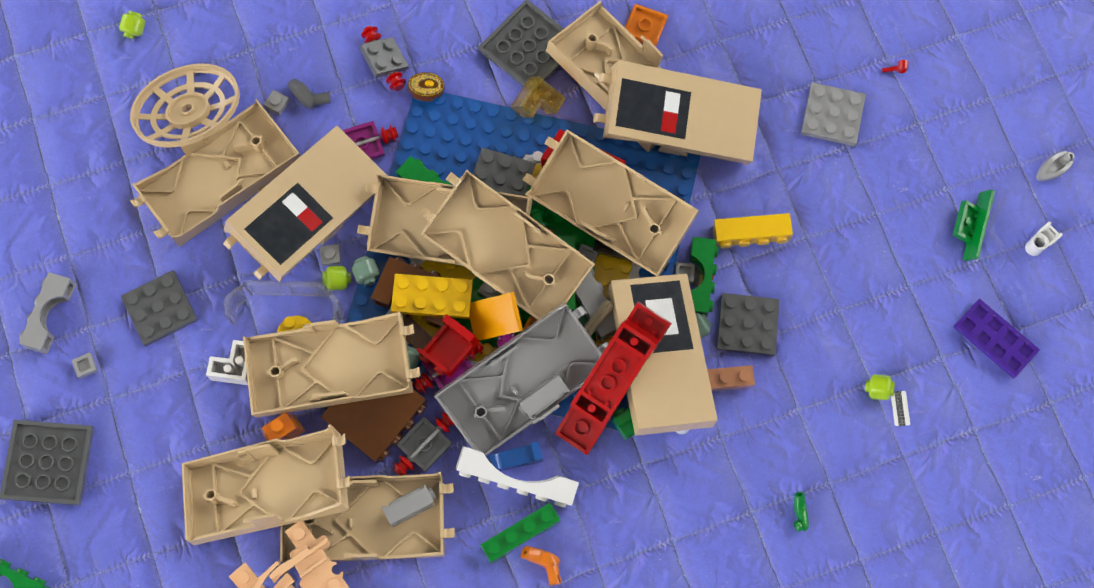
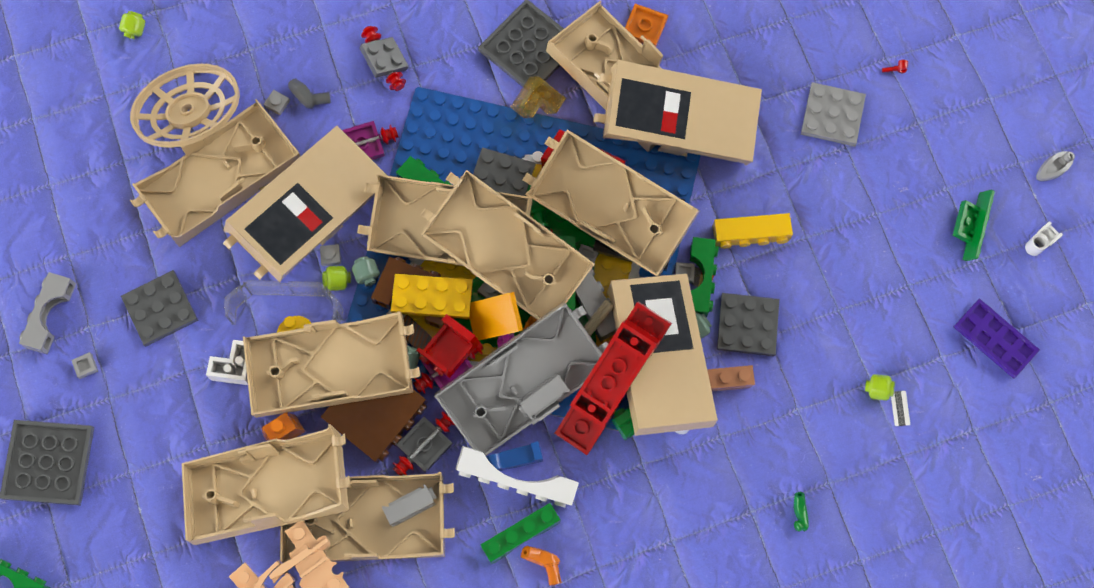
(426, 86): tile -> none

